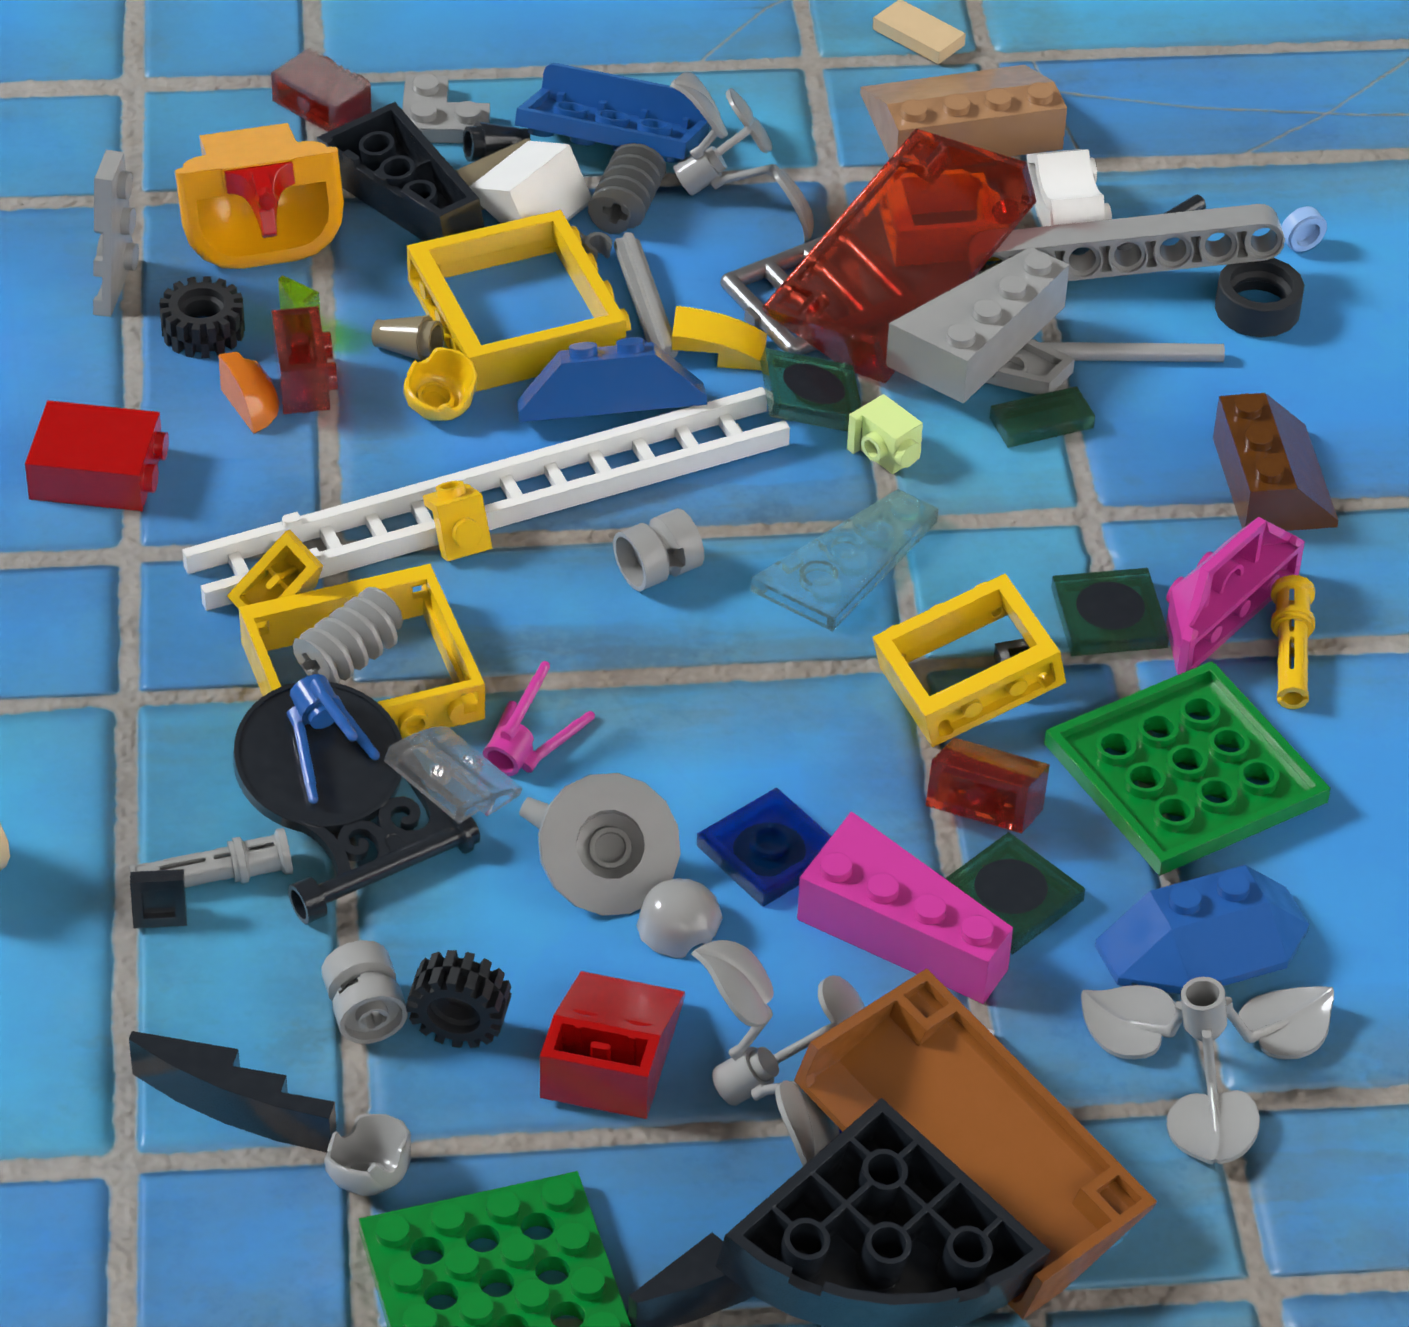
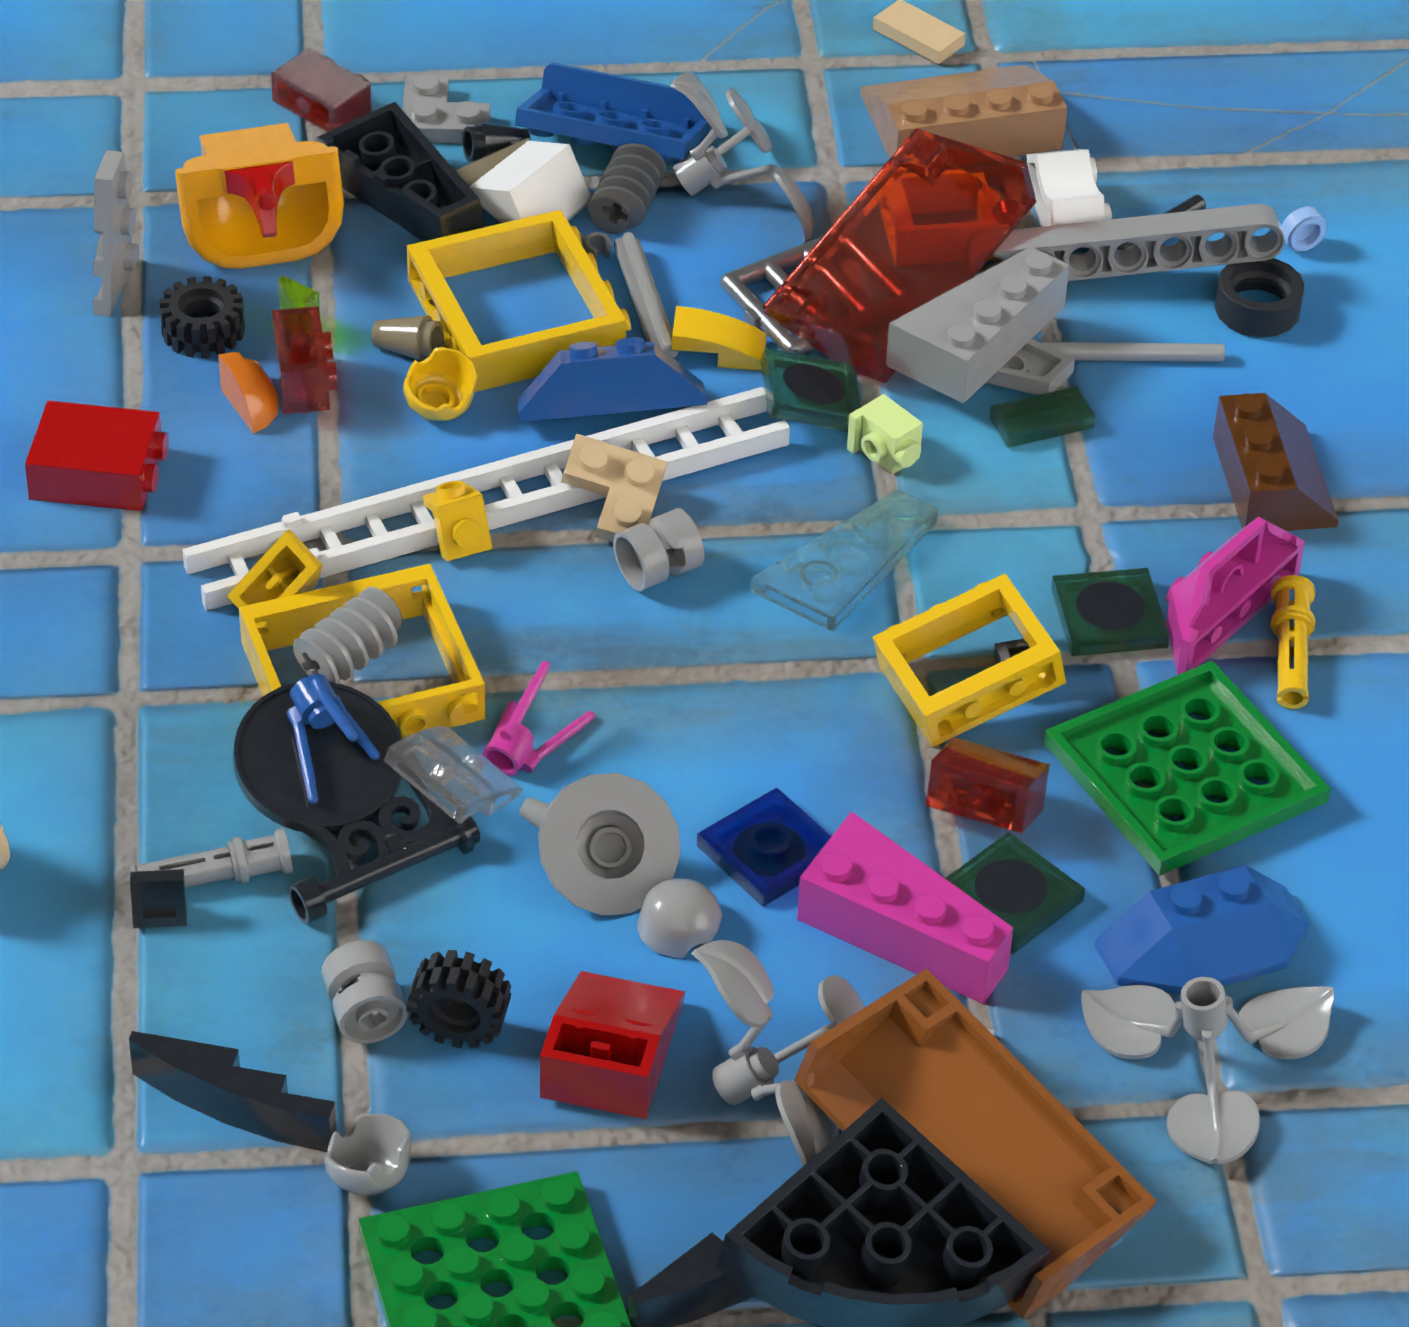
(622, 475): none -> tan plate

